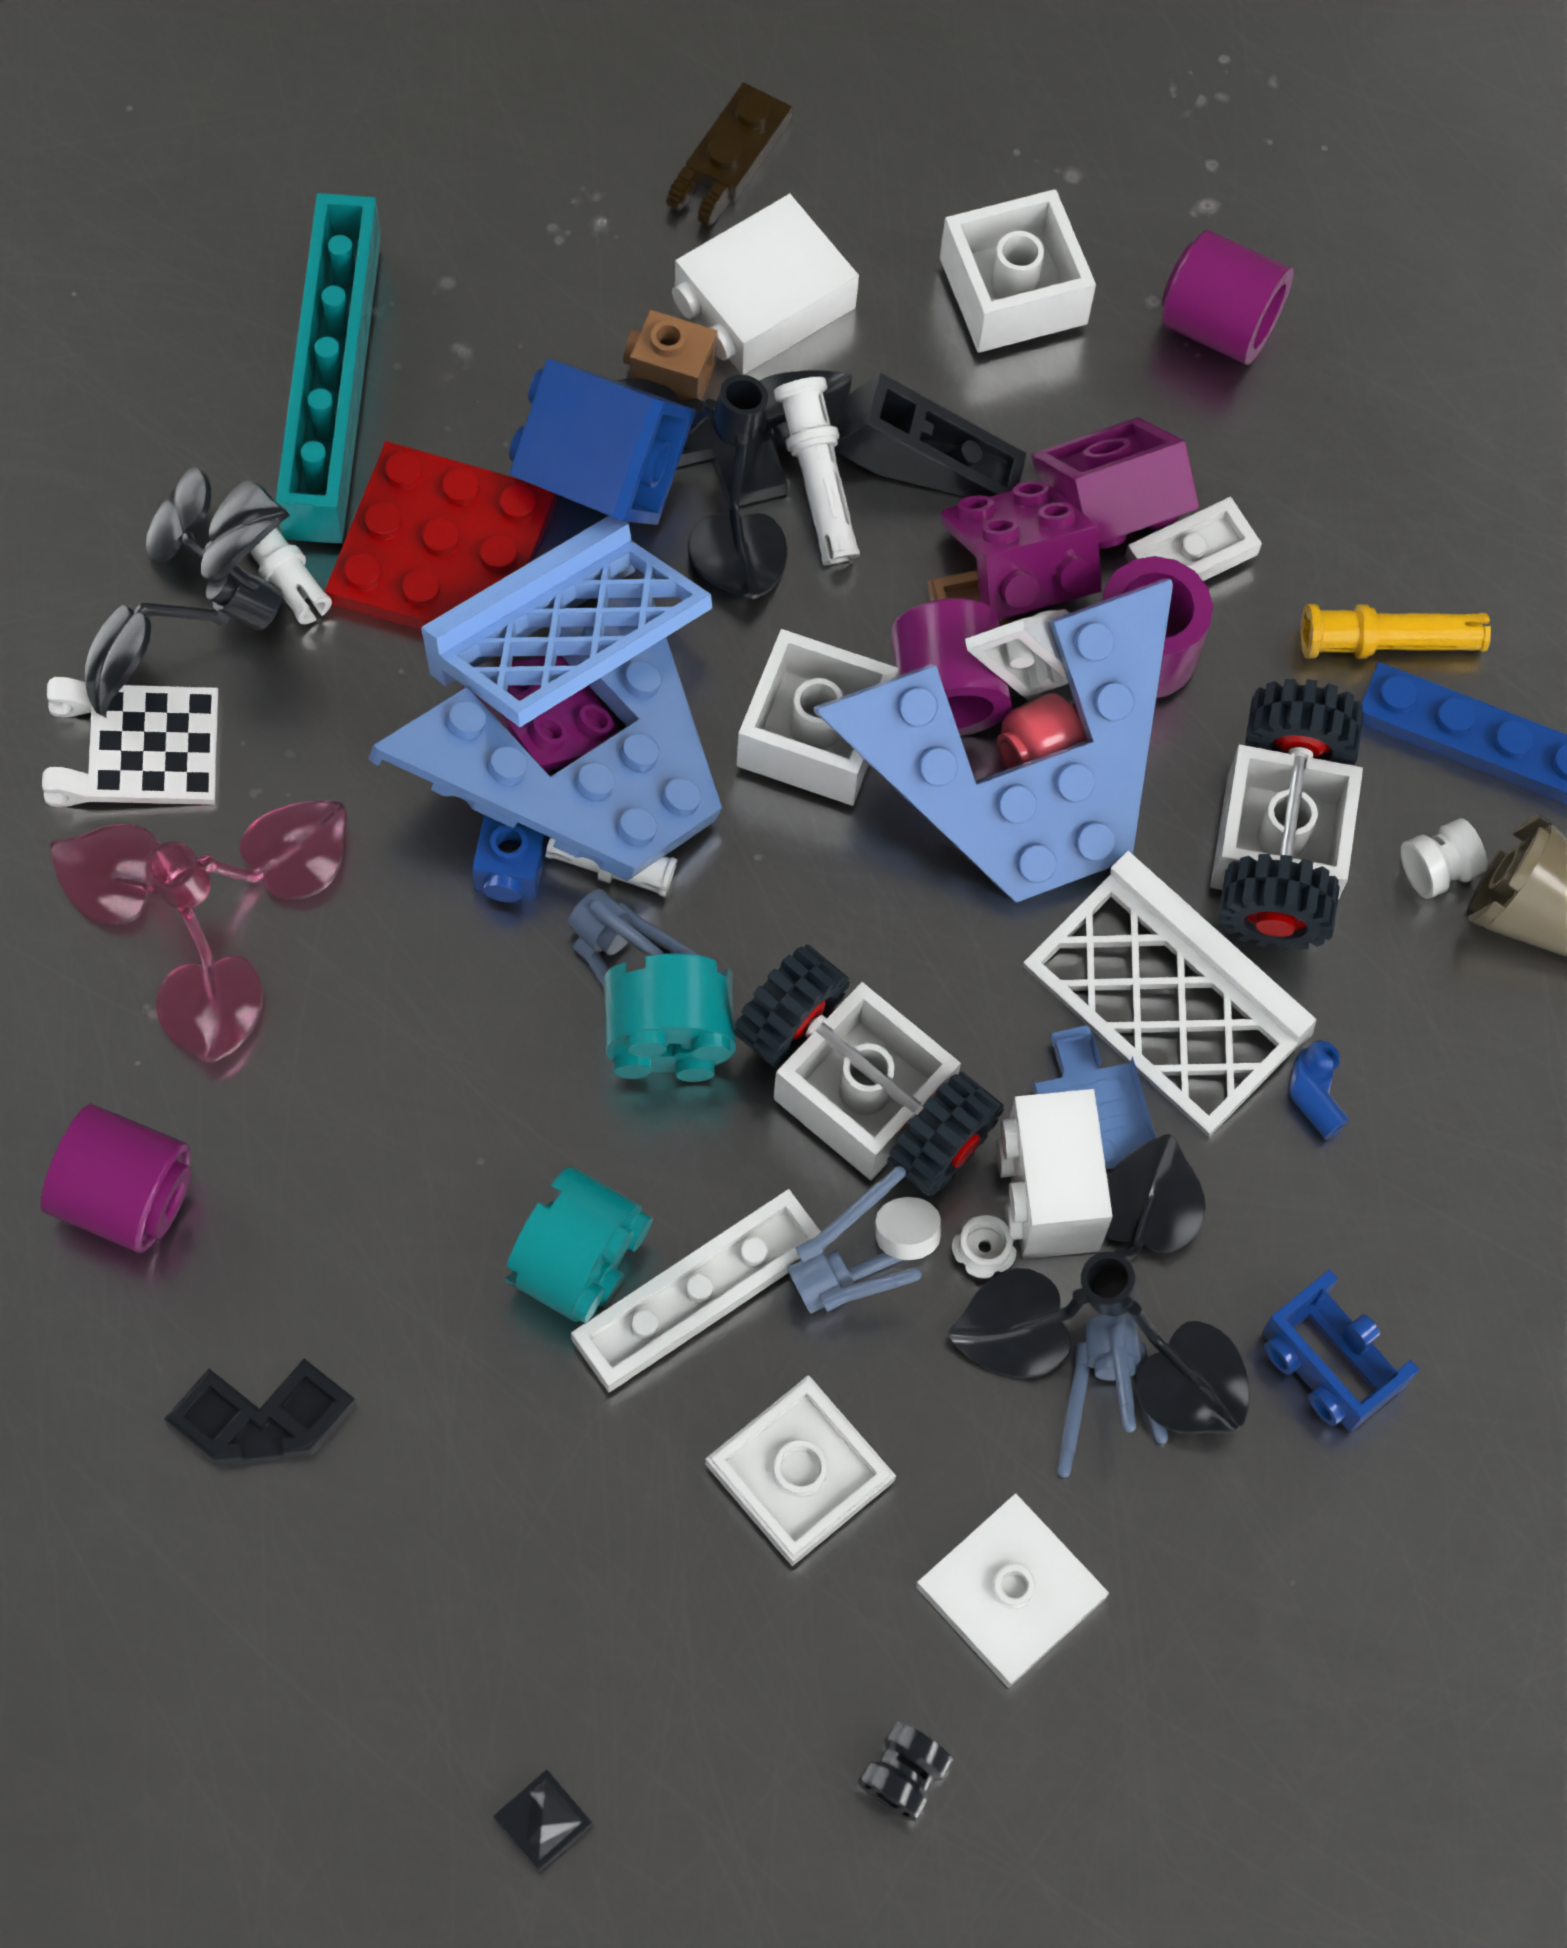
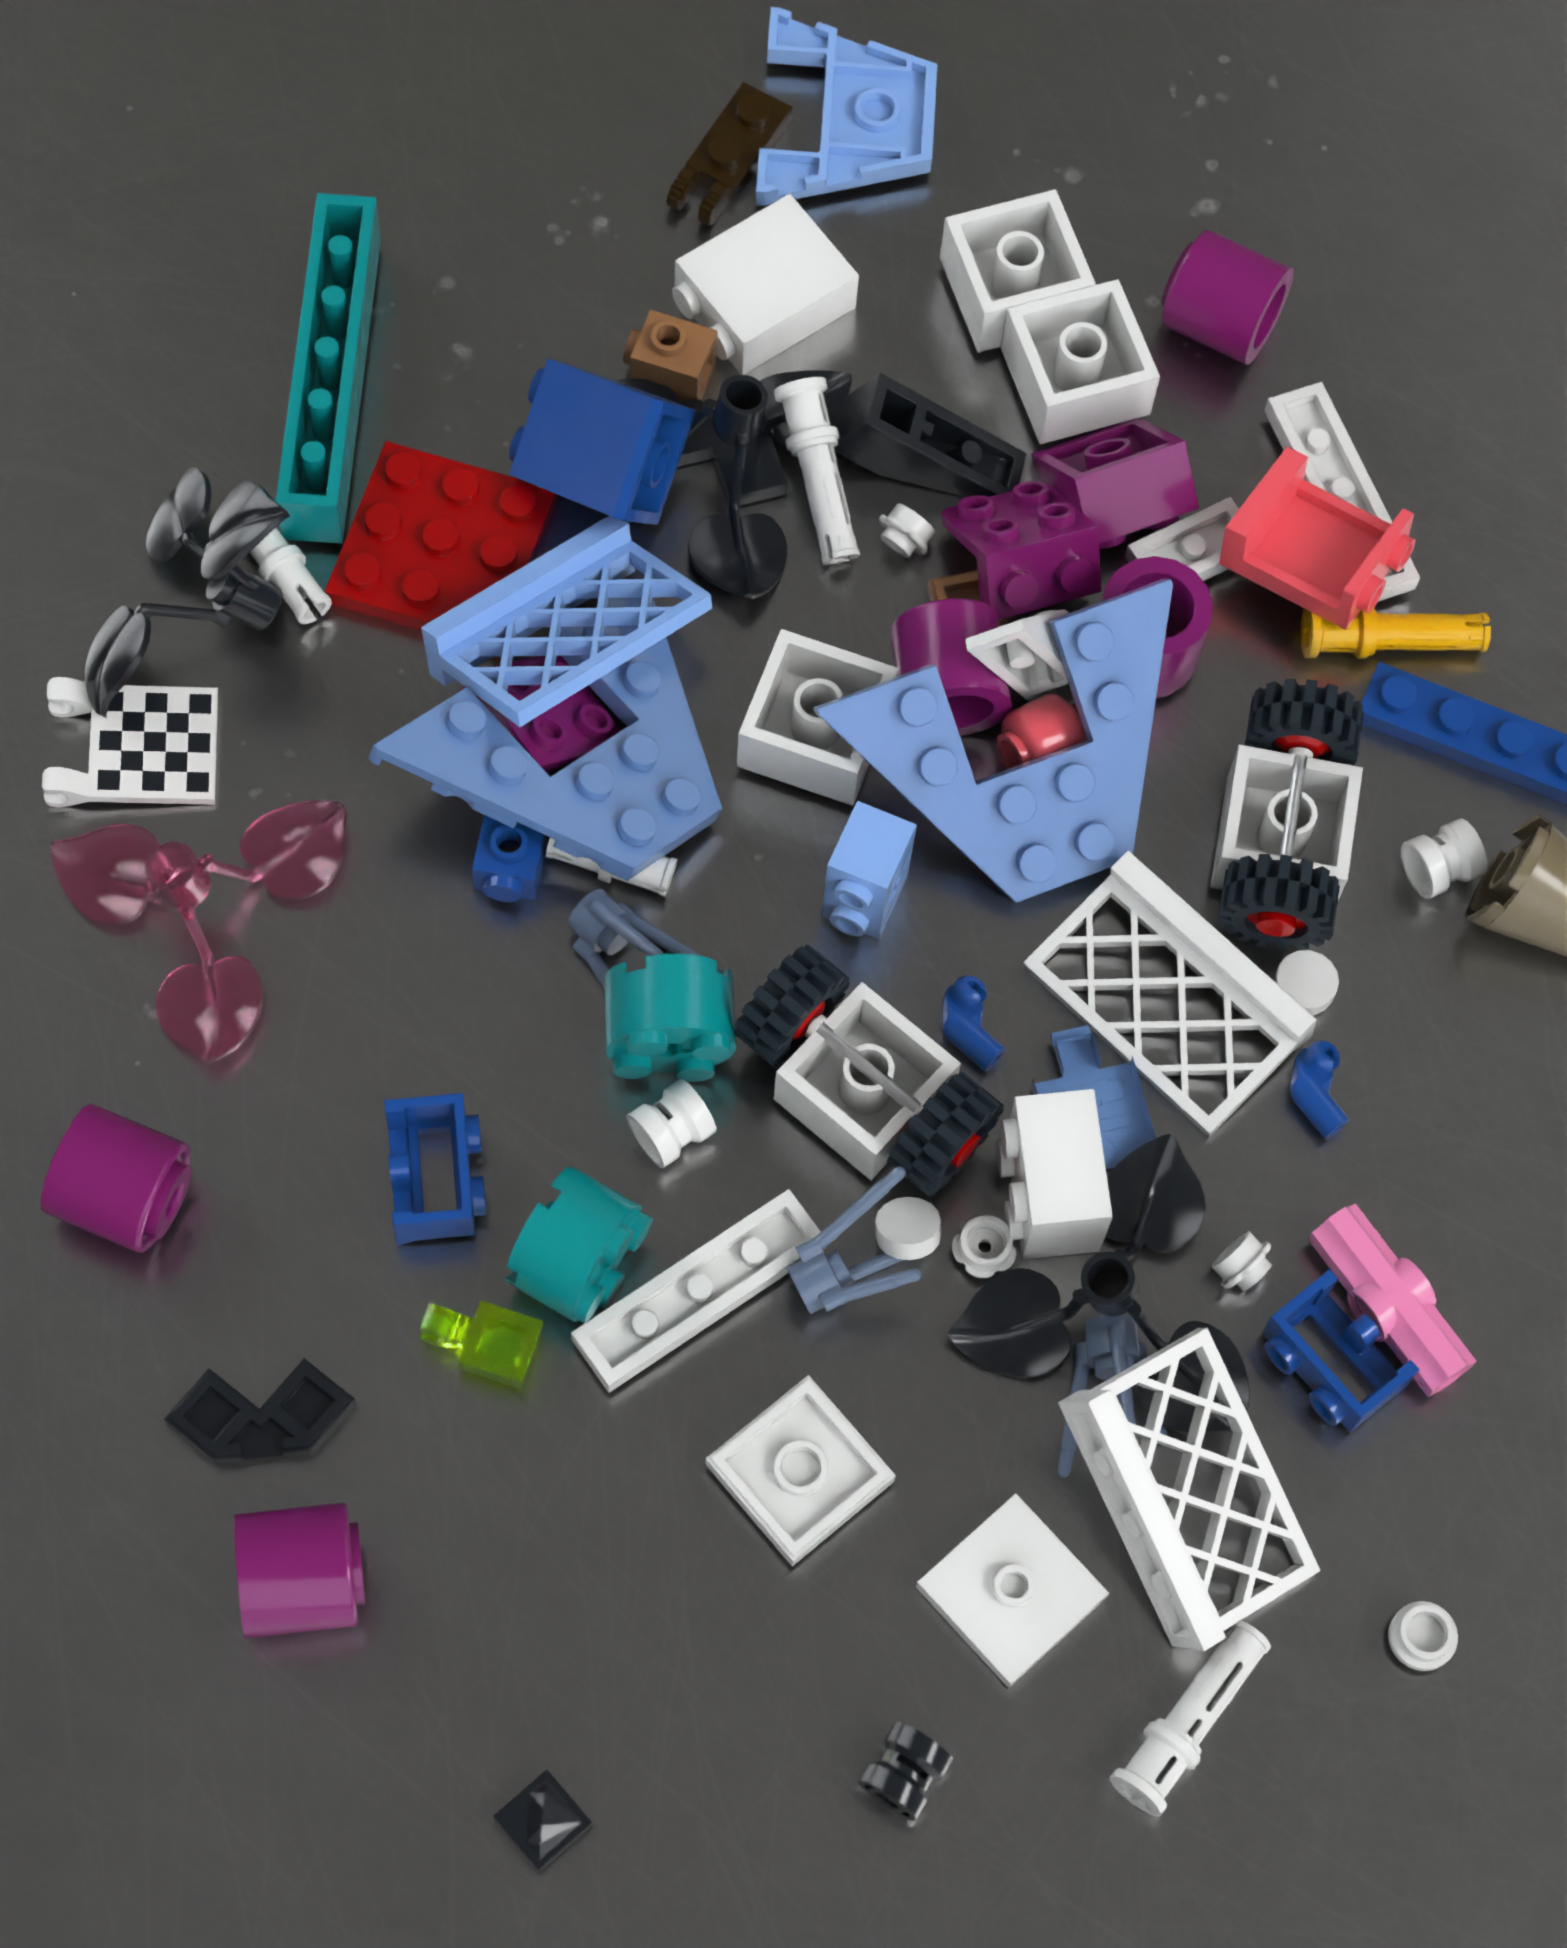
(298, 1570): none -> magenta piece
(432, 1115): none -> blue window
(493, 1343): none -> clear neon green plate
(671, 1123): none -> white wheel
(867, 871): none -> light blue brick
(872, 117): none -> light blue wing
(906, 531): none -> white plate
(963, 1022): none -> blue arm
(1079, 361): none -> white brick
(1152, 1527): none -> white fence
(1175, 1741): none -> white pin
(1243, 1262): none -> white plate
(1308, 979): none -> white piece
(1312, 426): none -> white plate
(1314, 544): none -> coral panel
(1393, 1296): none -> bright pink piece
(1423, 1636): none -> white plate

